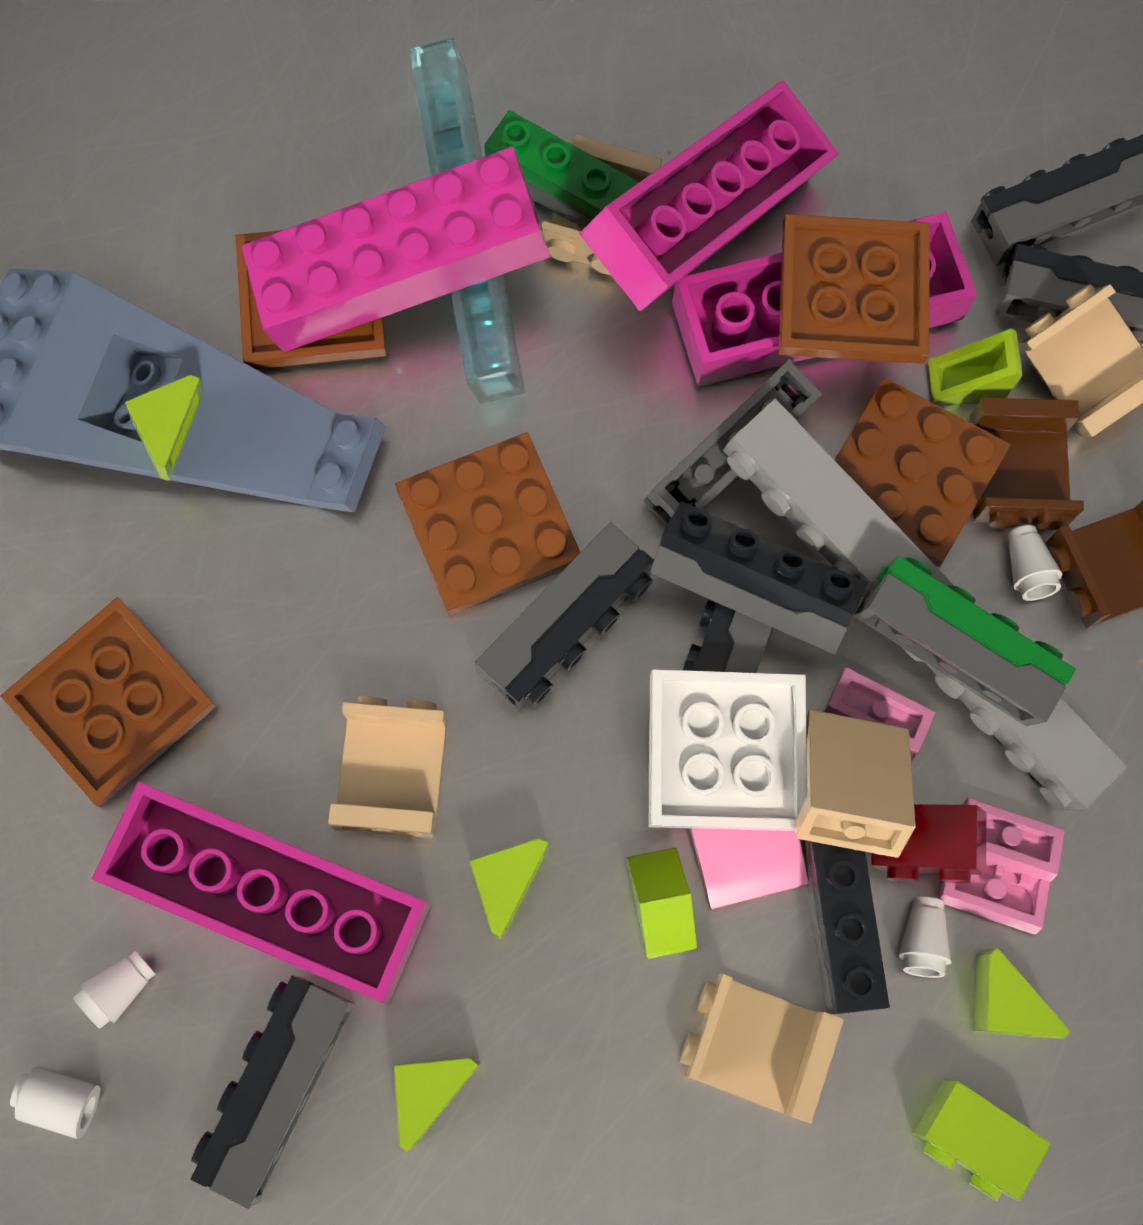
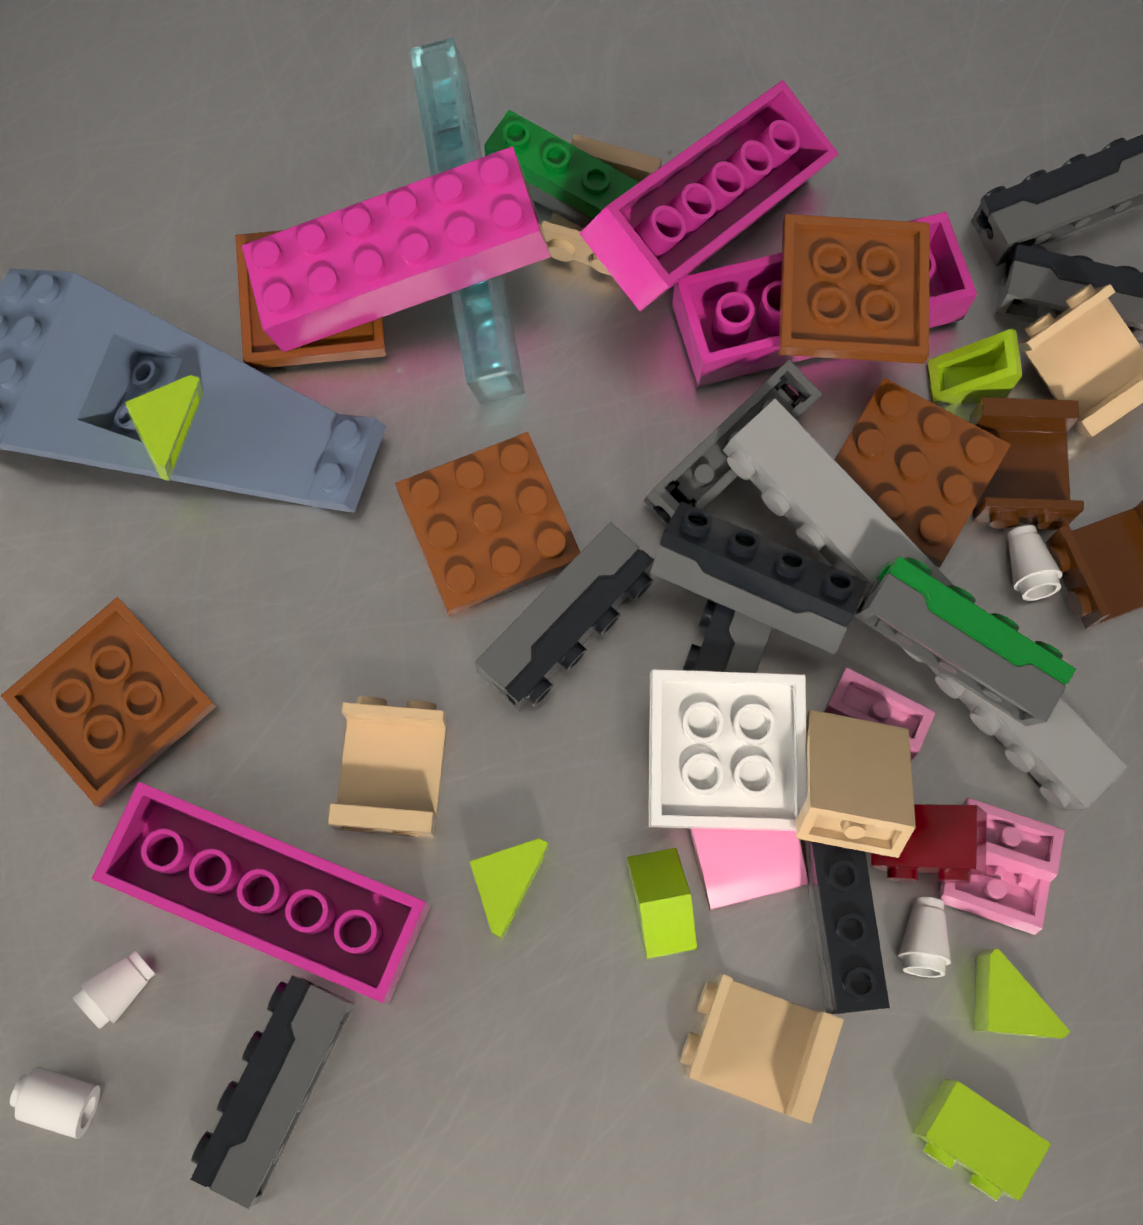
(425, 1091): lime slope -> none

